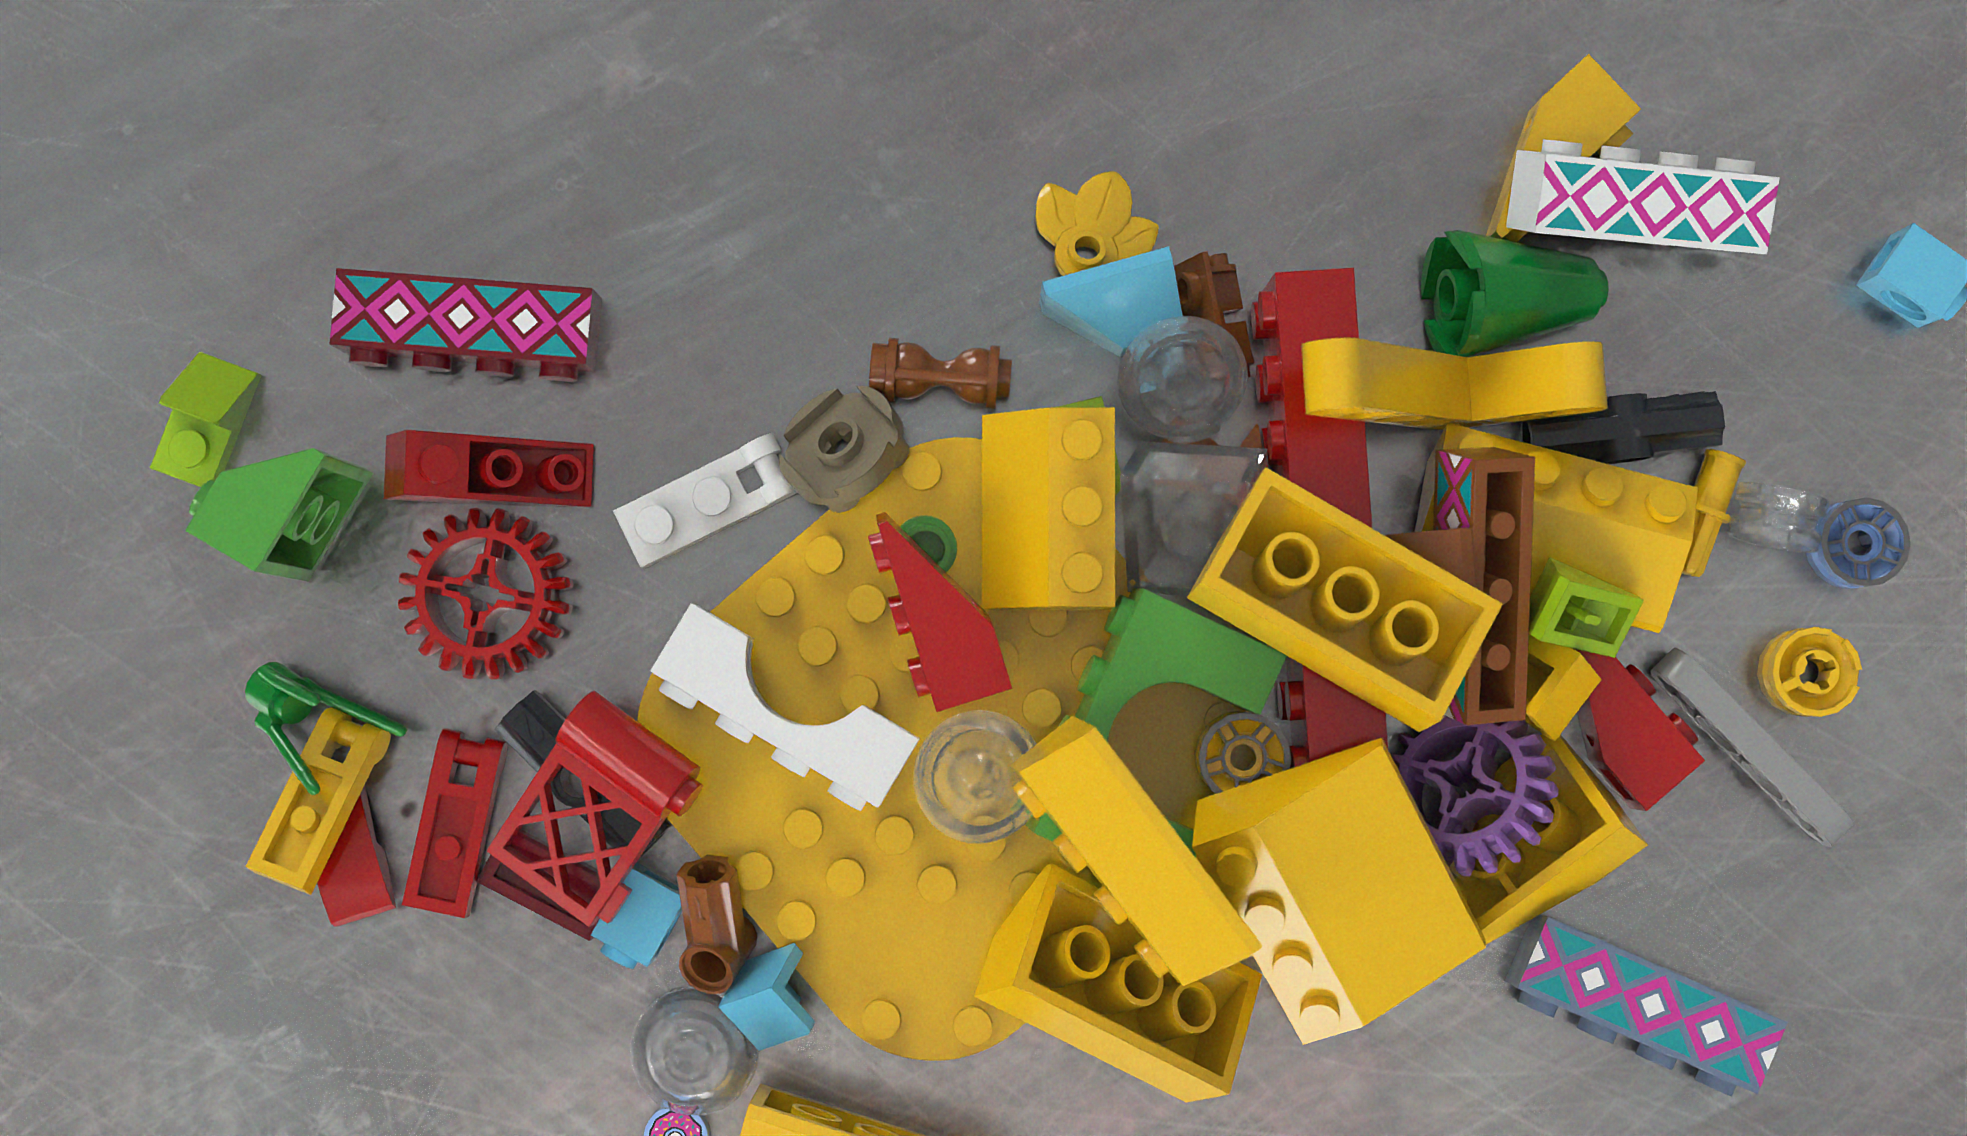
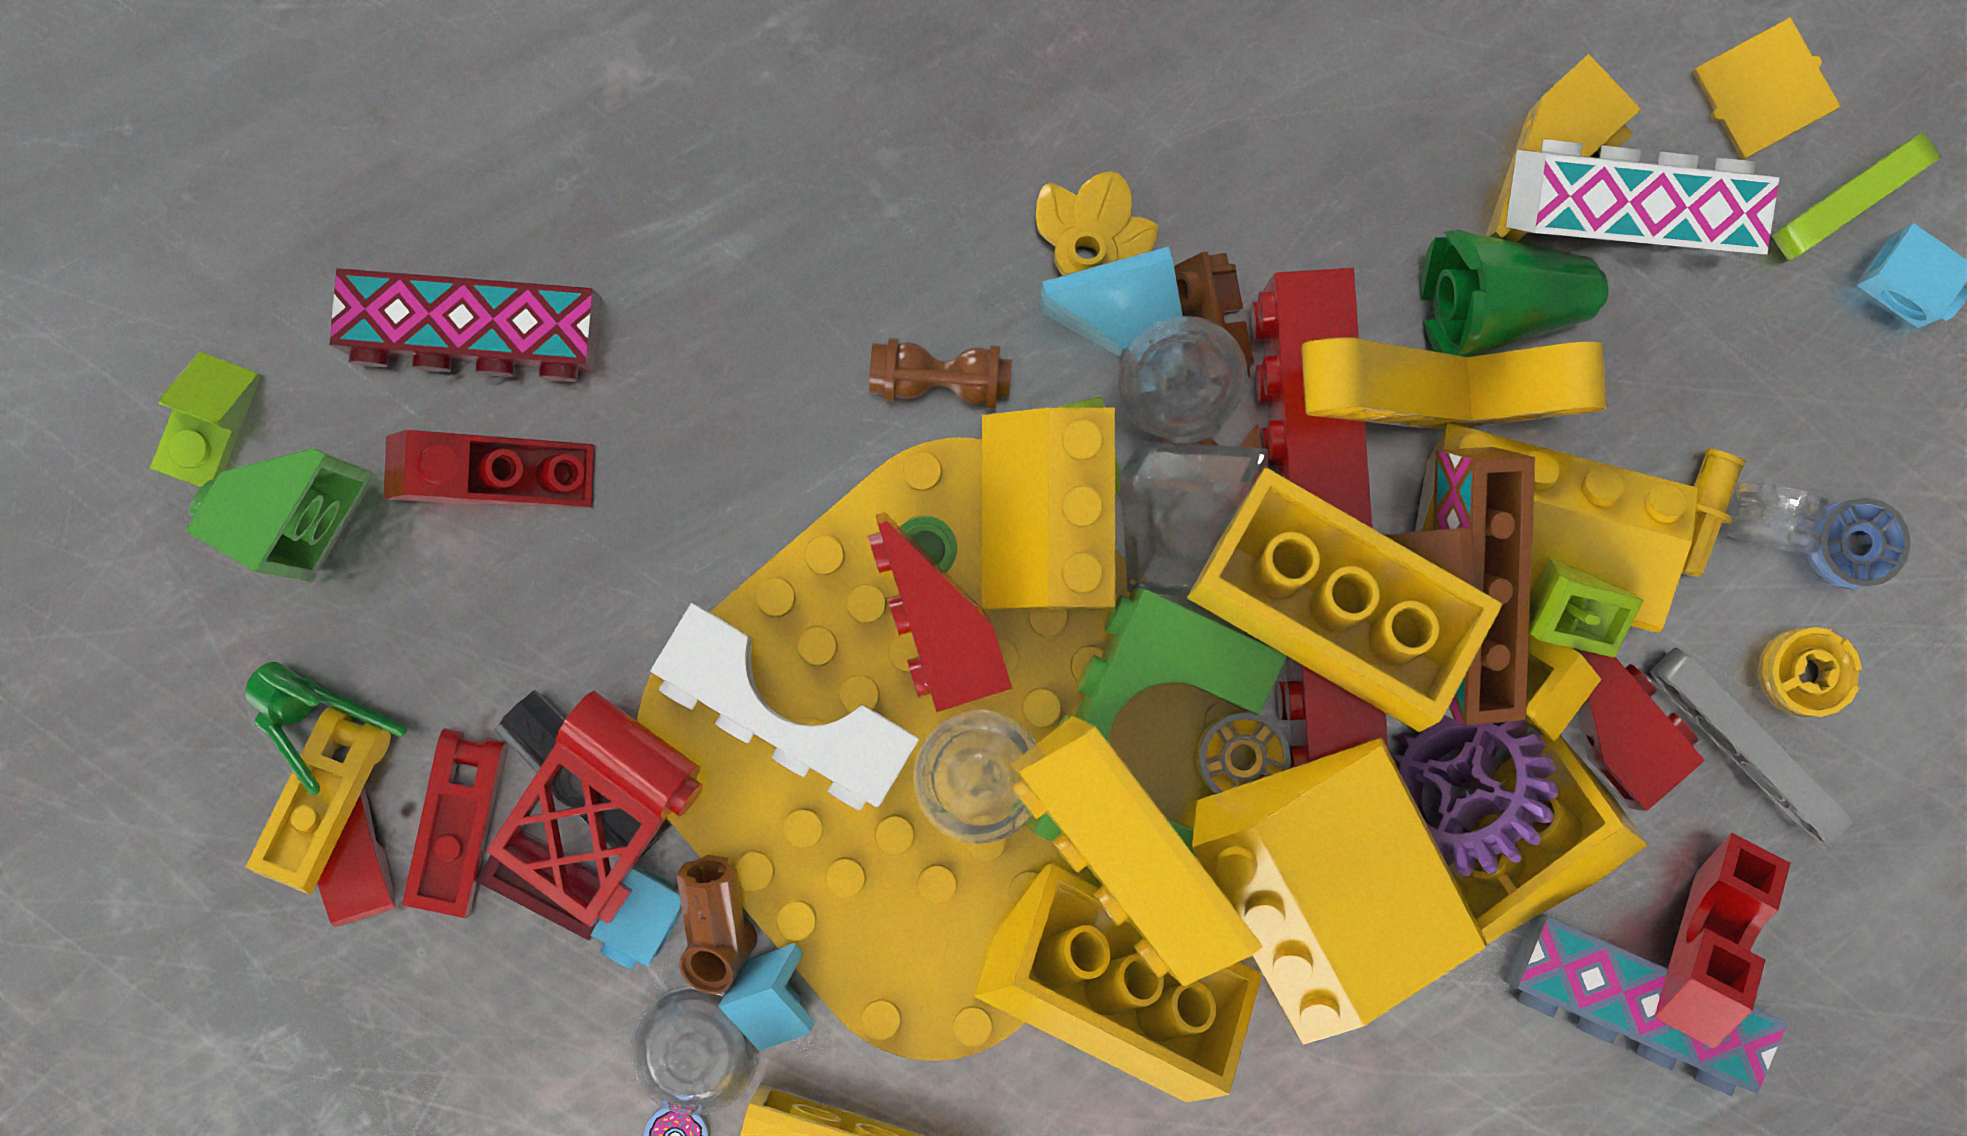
(490, 564): red gear -> none
(703, 502): white plate -> none
(843, 477): dark tan plate -> none
(1633, 428): black piece -> none
(1711, 969): none -> red arch
(1766, 88): none -> yellow piece
(1856, 196): none -> lime beam

